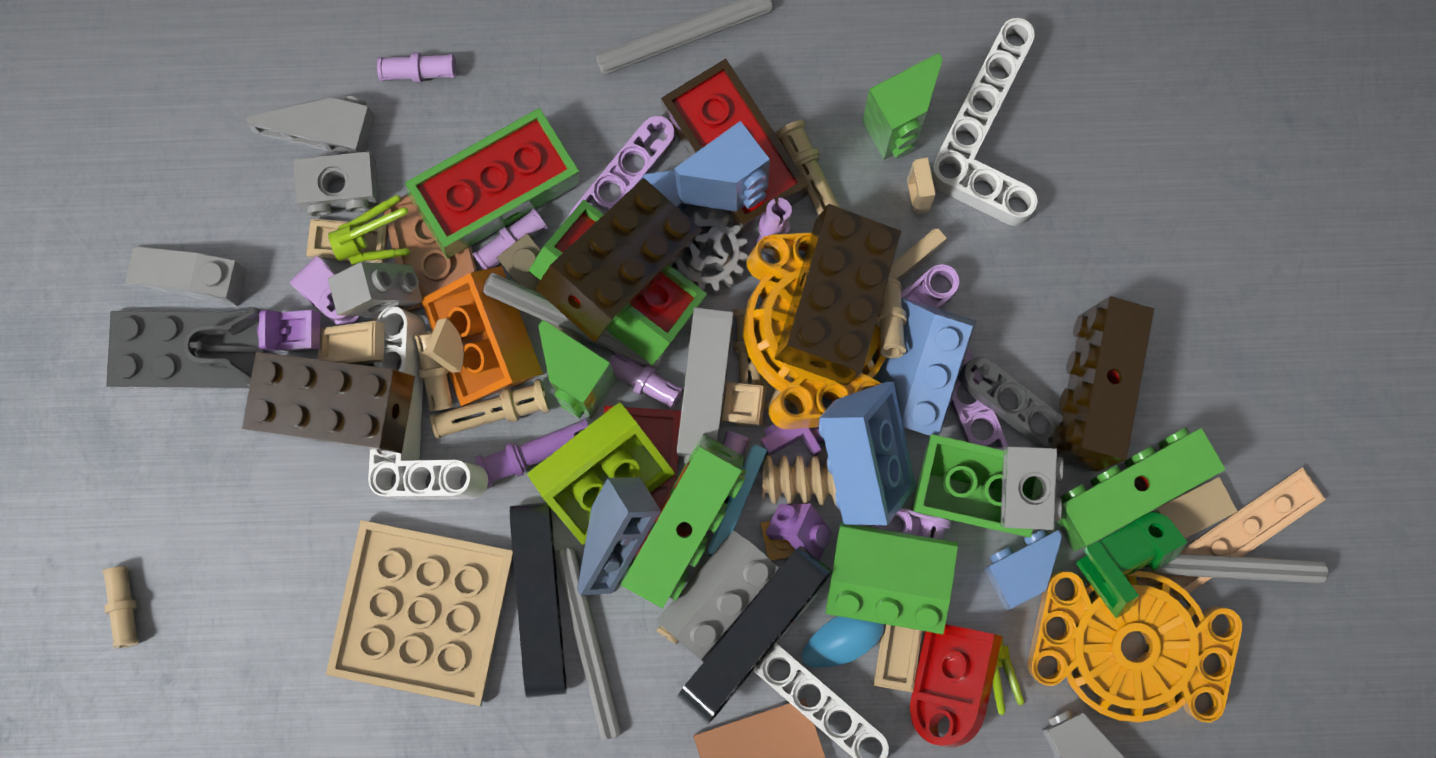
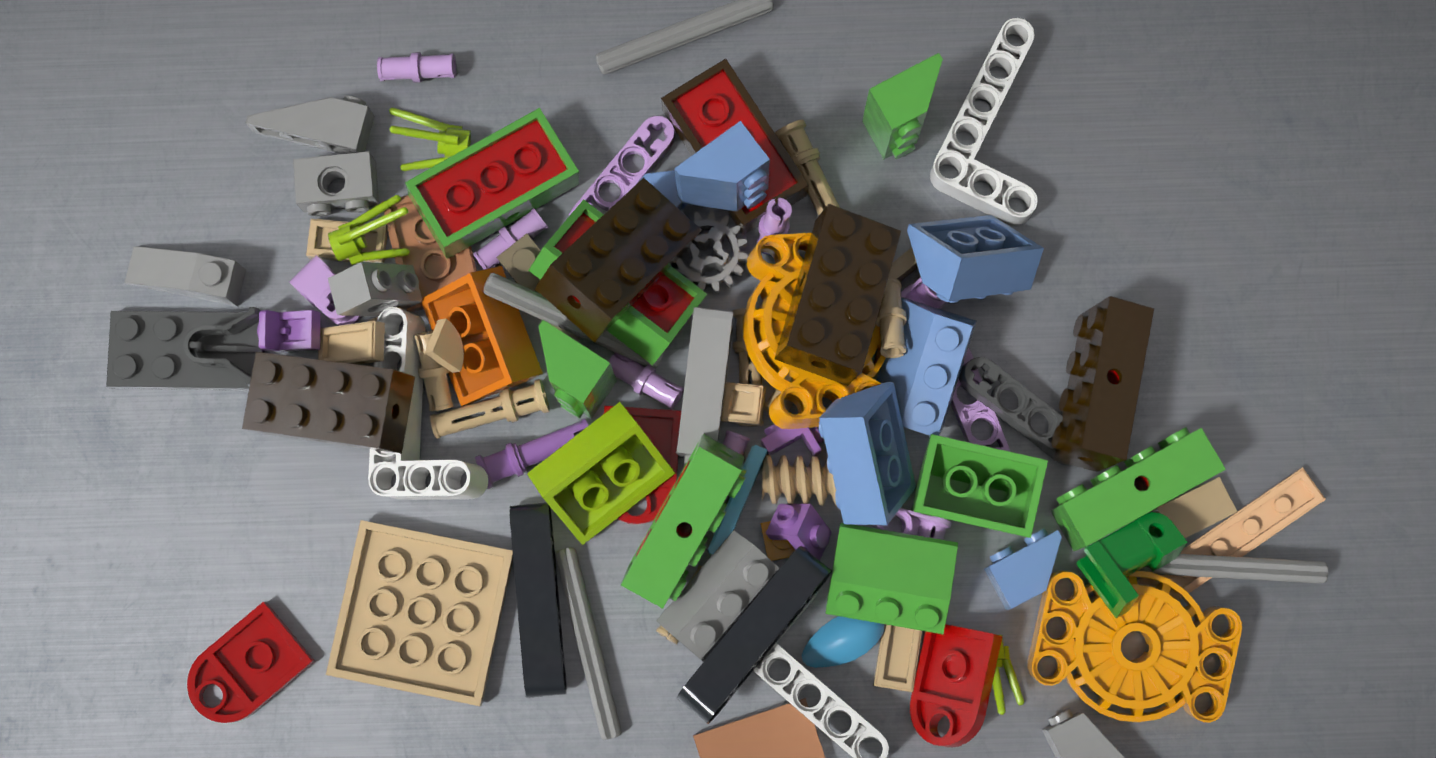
(120, 607): tan pin -> none
(248, 665): none -> red tile
(450, 137): none -> lime plant
(615, 532): sand blue slope -> none
(920, 186): tan tile -> none
(973, 257): none -> medium blue slope
(1019, 465): light grey brick -> none

